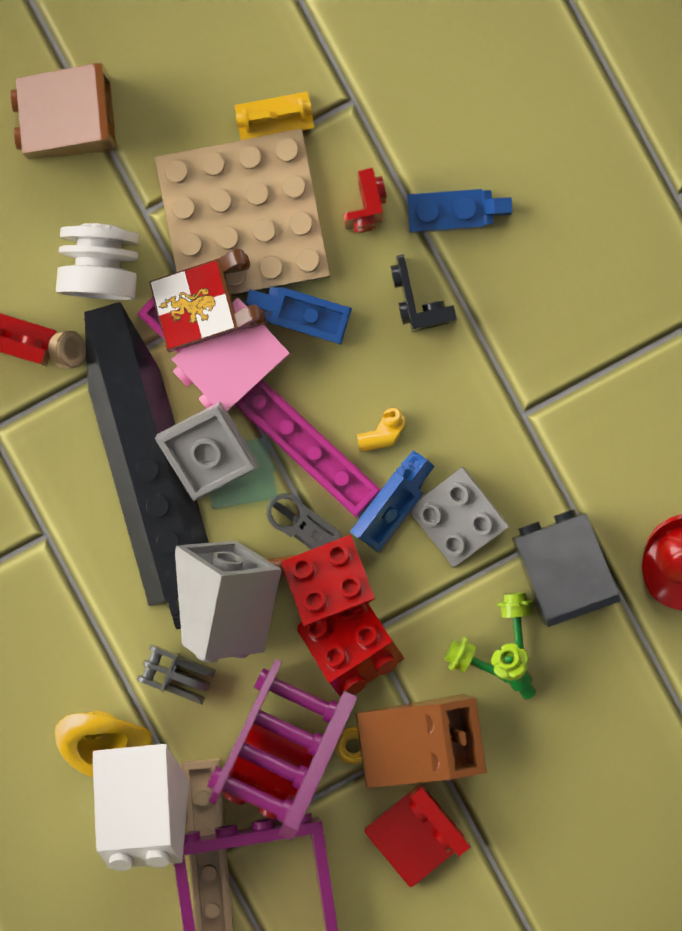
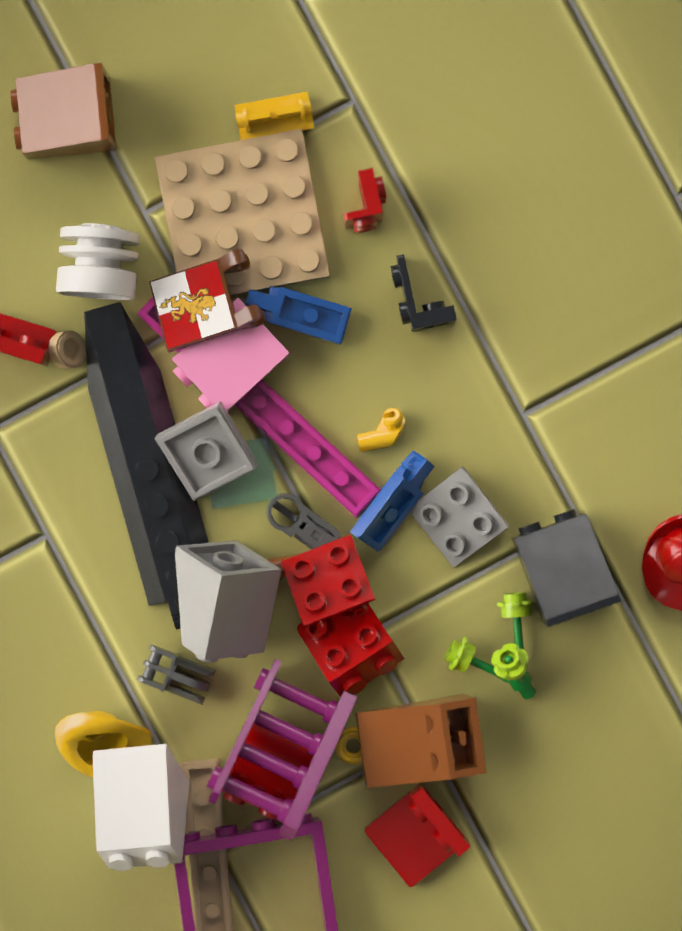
(454, 210): blue hinge -> none

